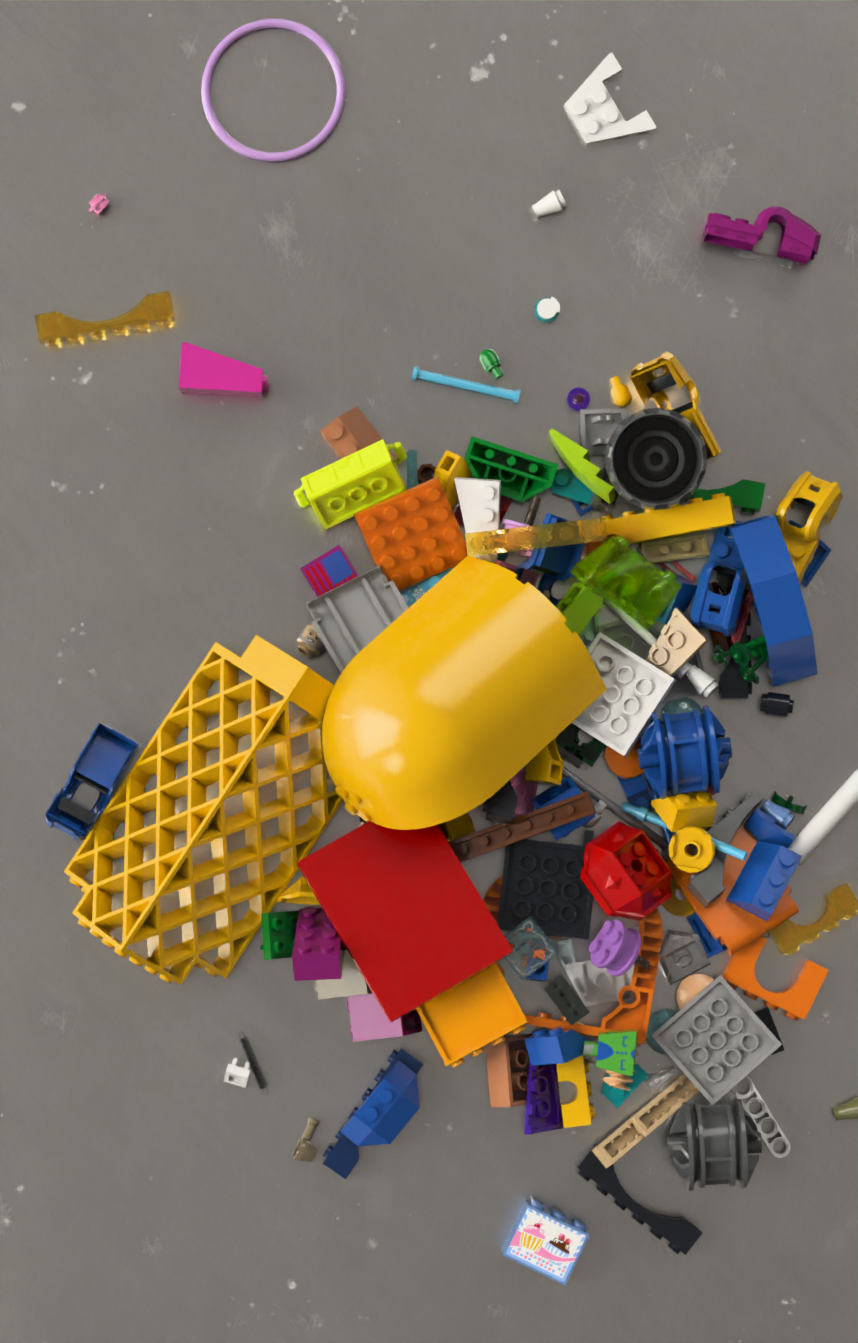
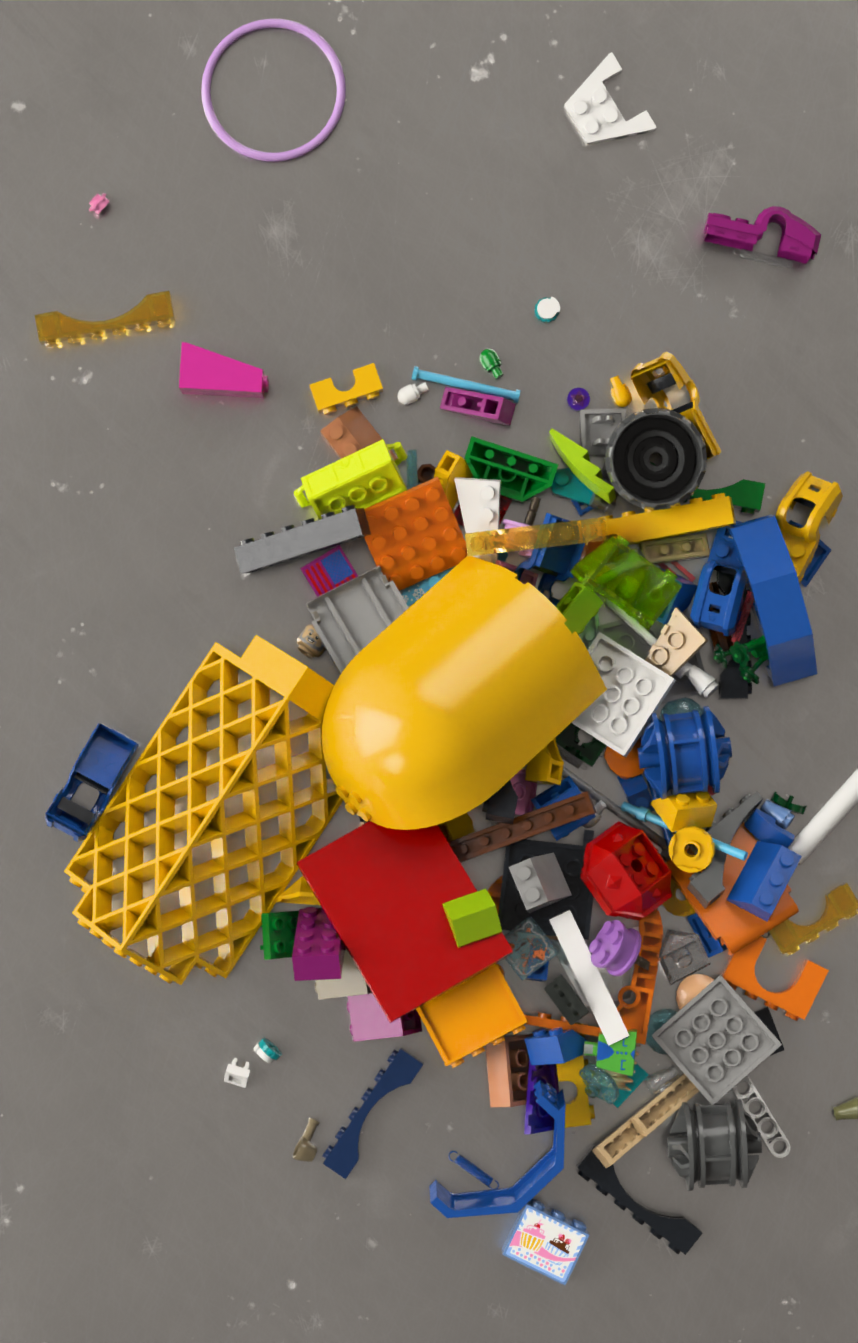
(249, 1058): black piece -> none
(267, 1050): none -> teal piece
(302, 540): none -> brick
(366, 386): none -> yellow arch
(385, 1109): blue wedge -> none
(411, 393): none -> white cylinder
(472, 917): none -> lime slope
(473, 1170): none -> blue piece
(478, 405): none -> magenta slope
(515, 1197): none -> blue panel
(540, 881): none -> light grey slope
(550, 204): white cone -> none
(589, 977): none -> white sticker
(599, 1084): none -> clear light blue dish
(776, 704): black brick -> none

